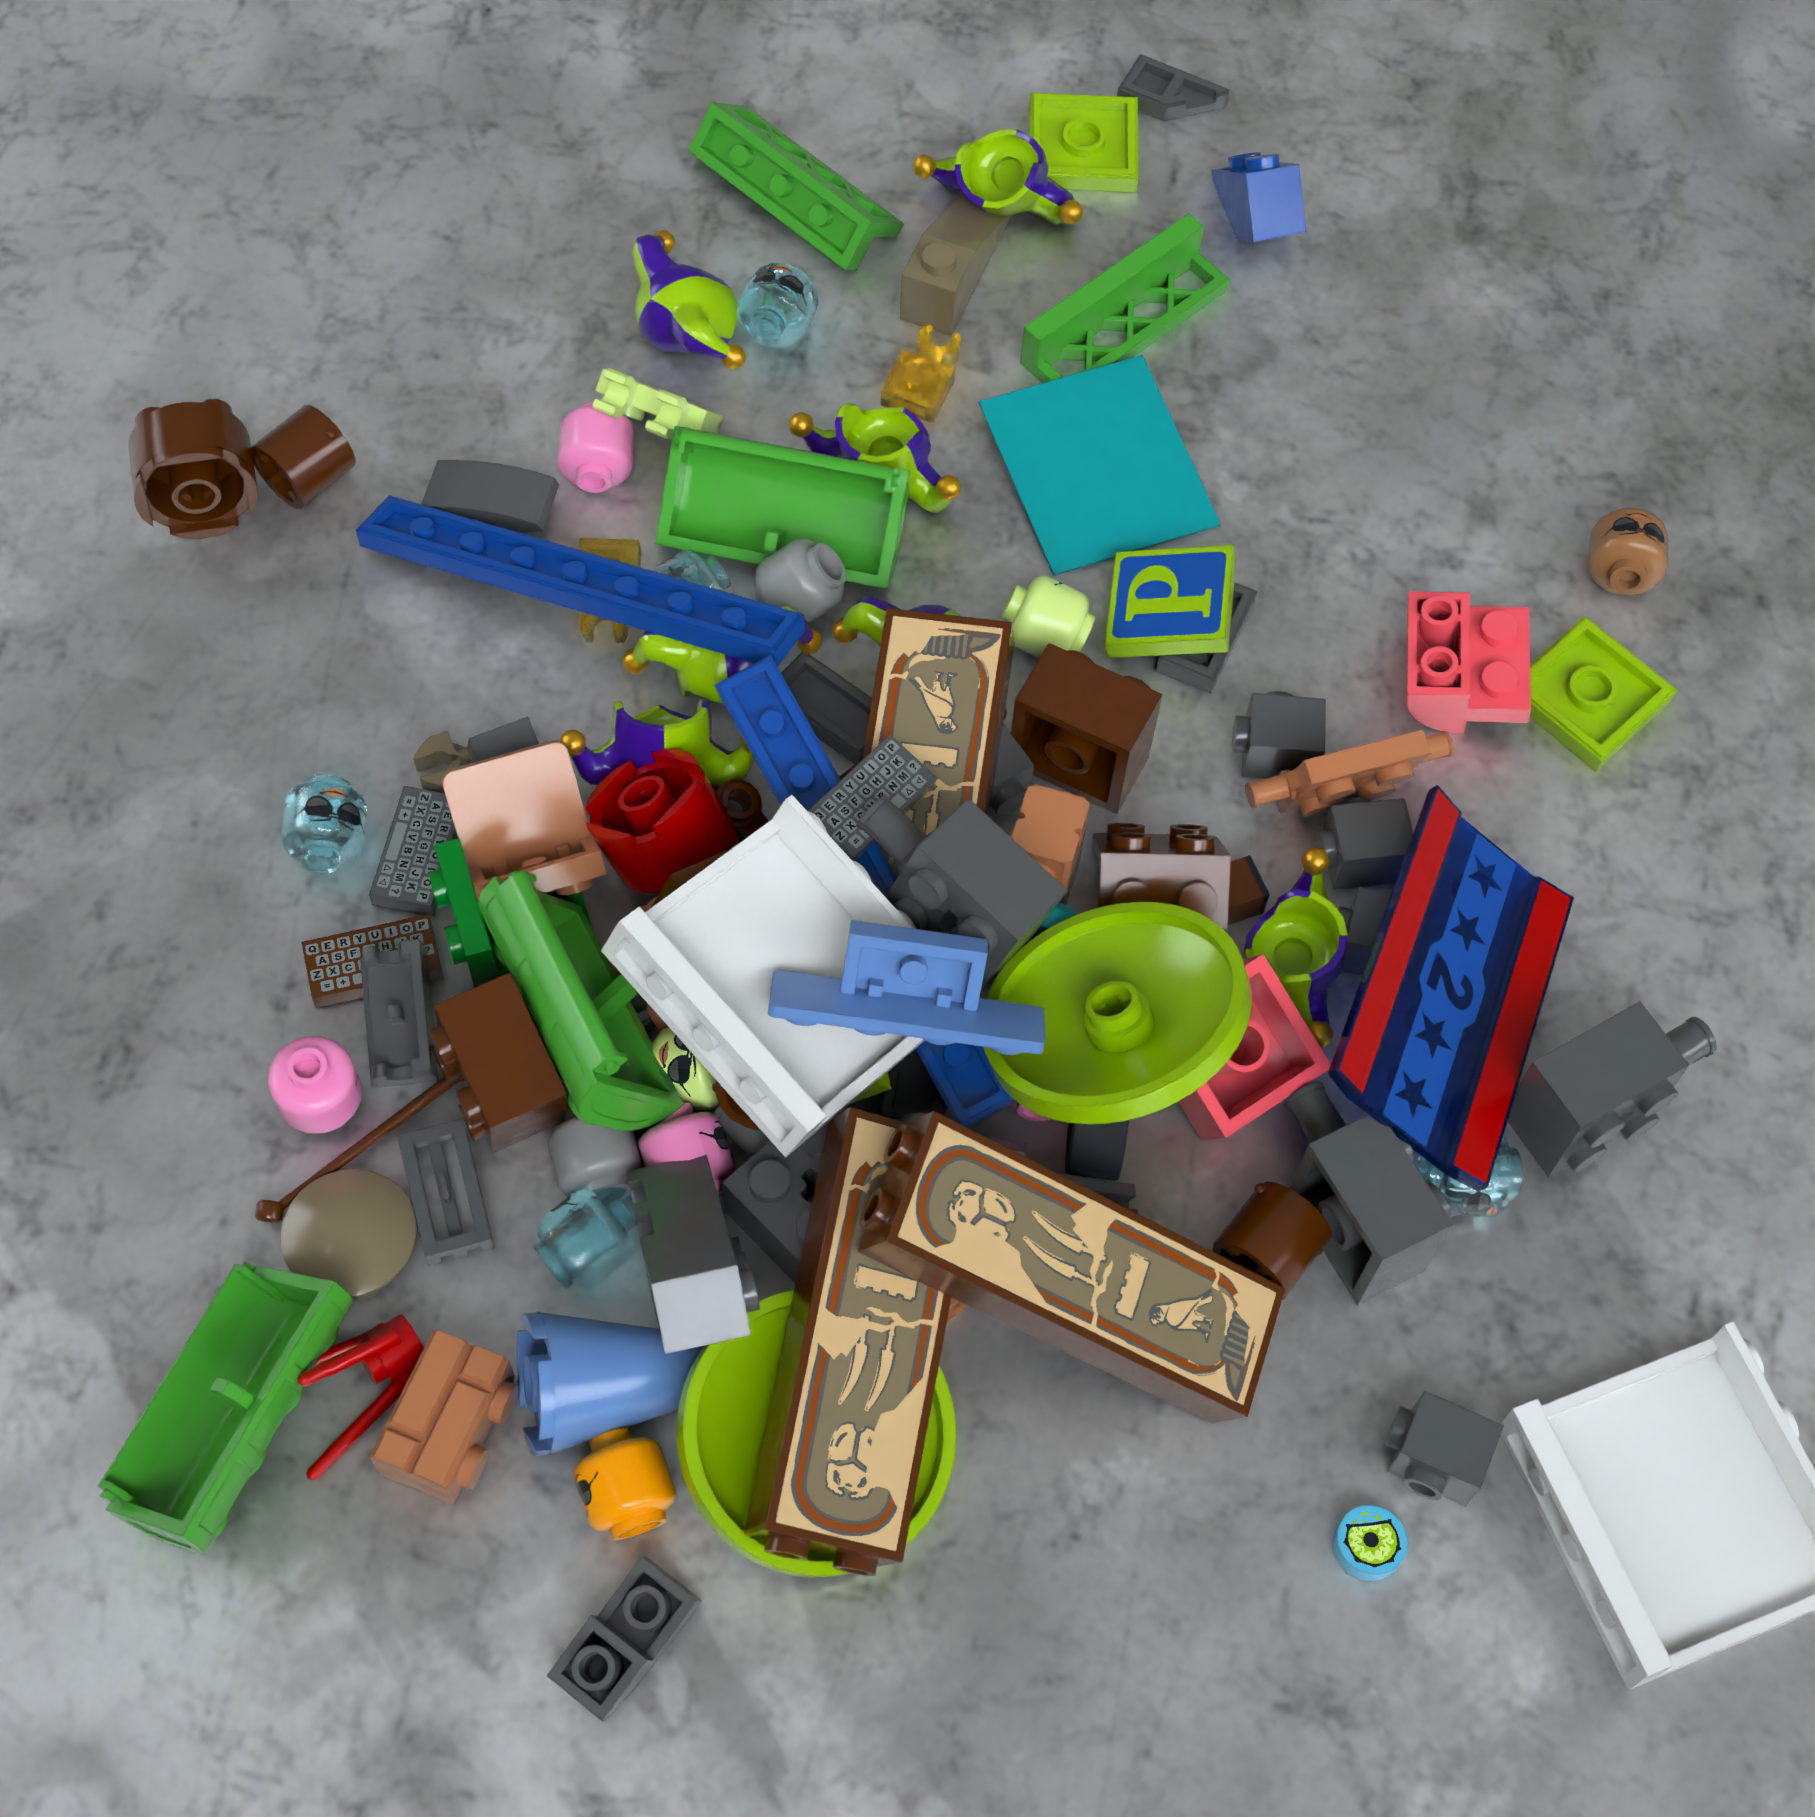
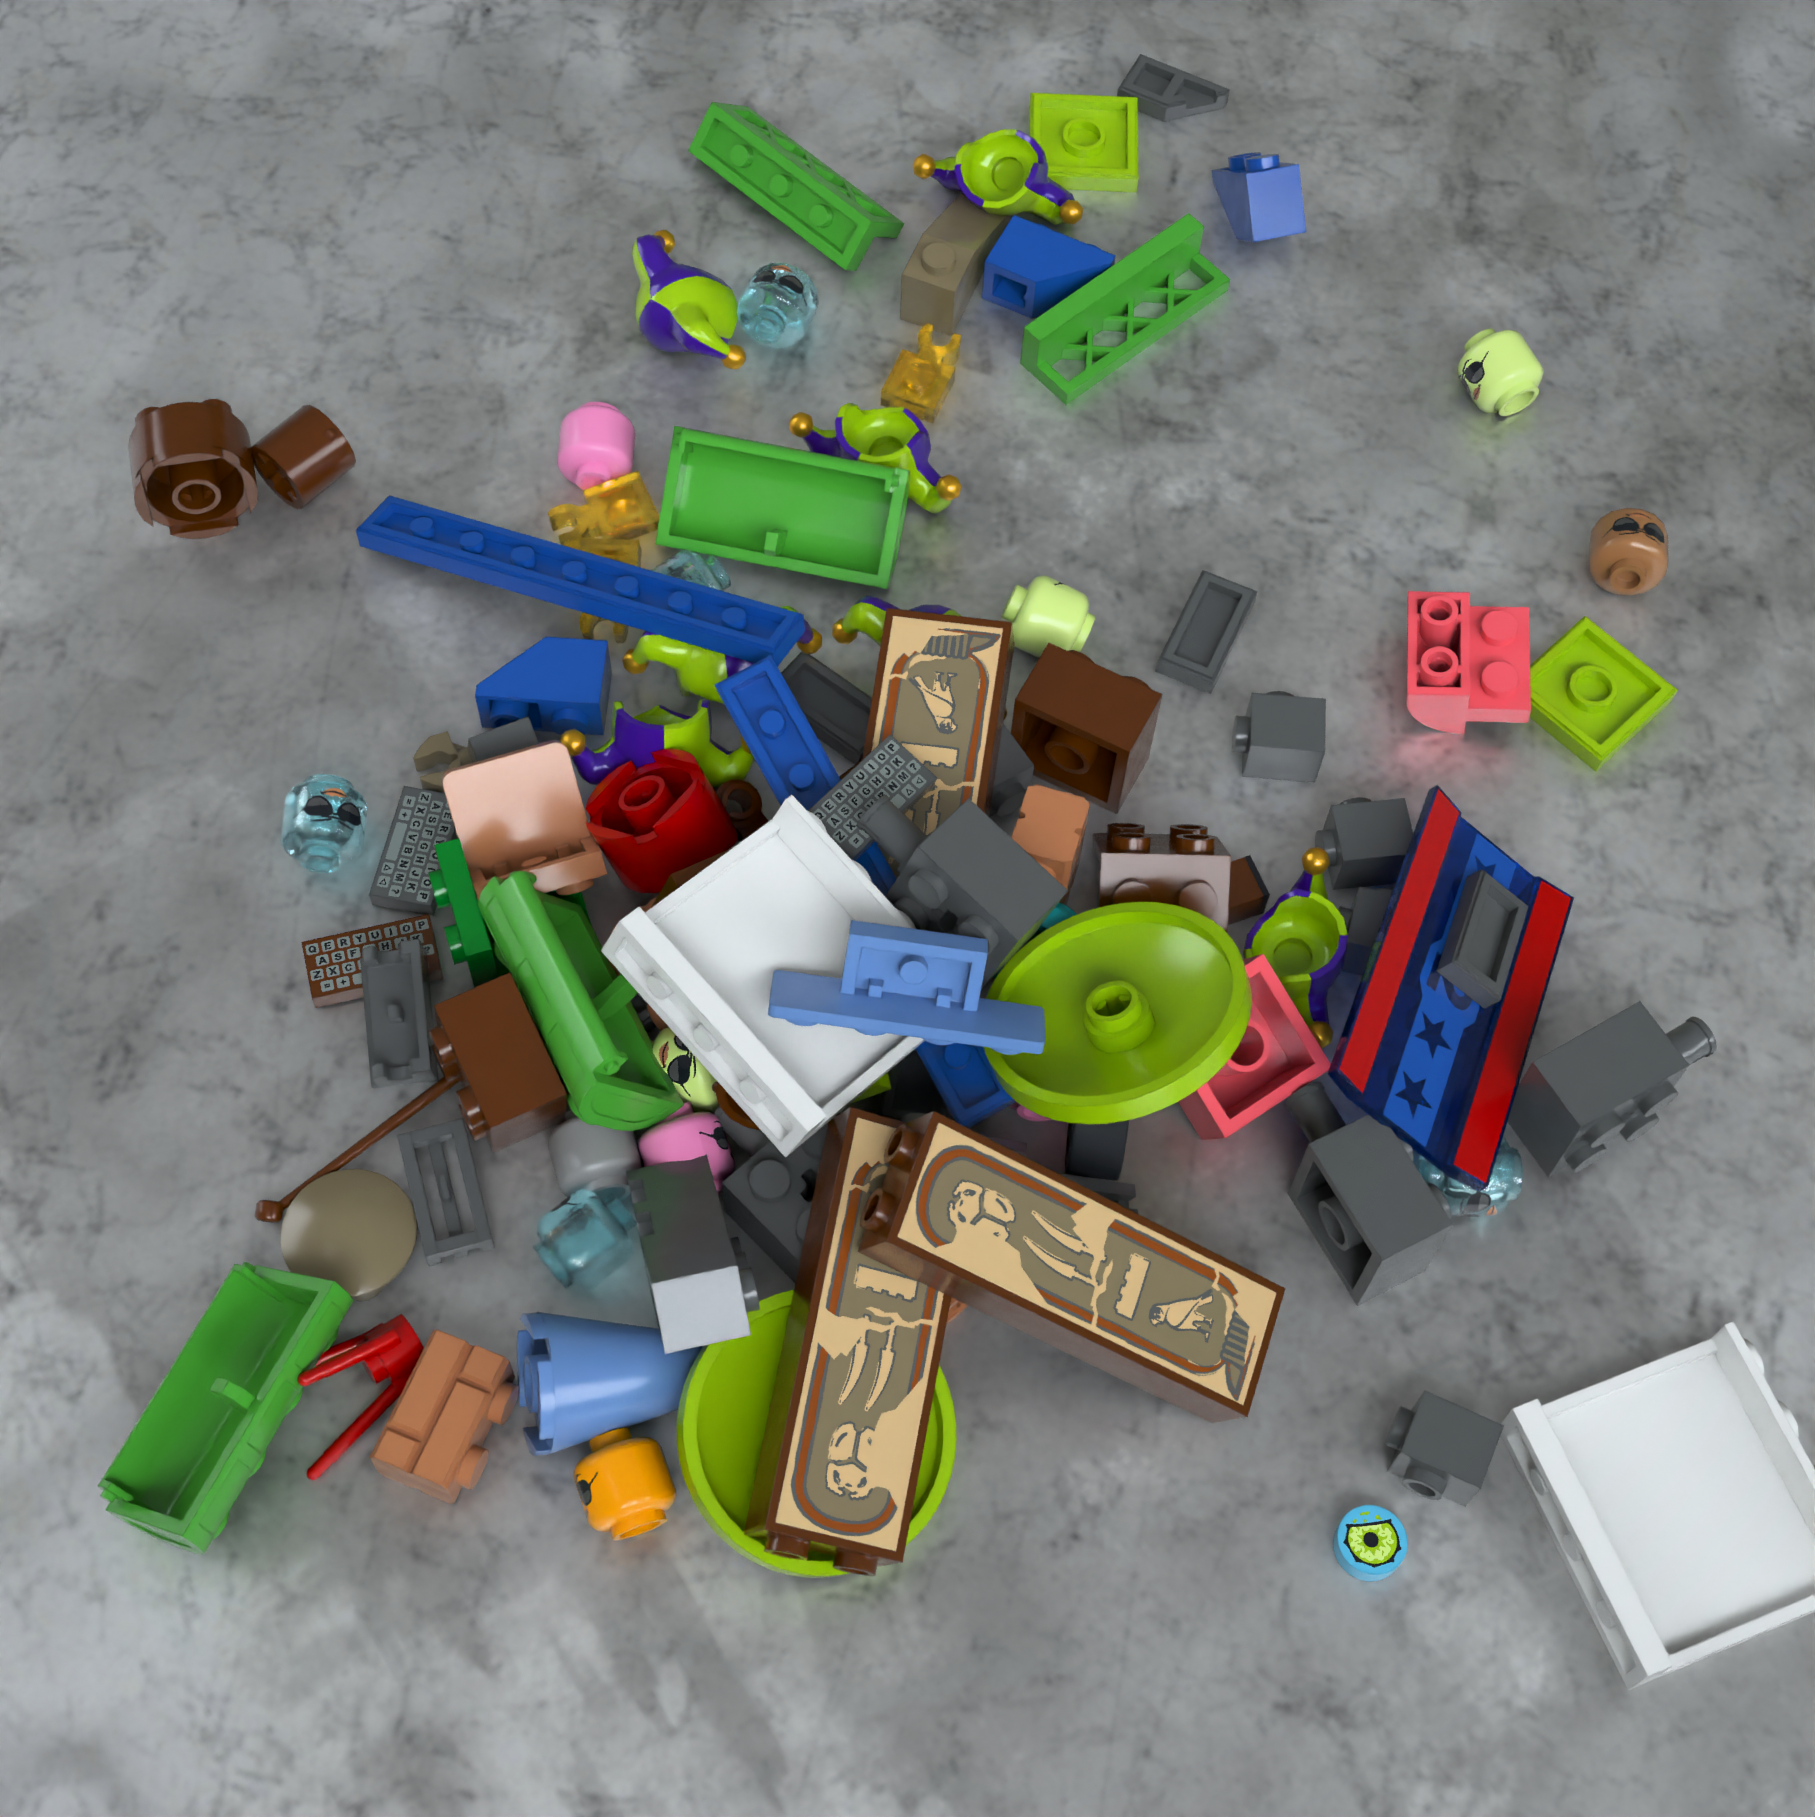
(314, 1084): bright pink head -> none
(492, 492): dark grey slope -> none
(554, 683): none -> blue slope
(611, 510): none -> clear yellow plate
(624, 1639): dark grey slope -> none
(634, 399): yellowish green plate -> none
(803, 577): light grey head -> none
(1038, 267): none -> blue slope
(1098, 464): teal piece -> none
(1171, 601): tile -> none
(1275, 1235): reddish brown piece -> none
(1361, 770): nougat plate -> none
(1482, 939): none -> dark grey tile
(1500, 371): none -> yellowish green head

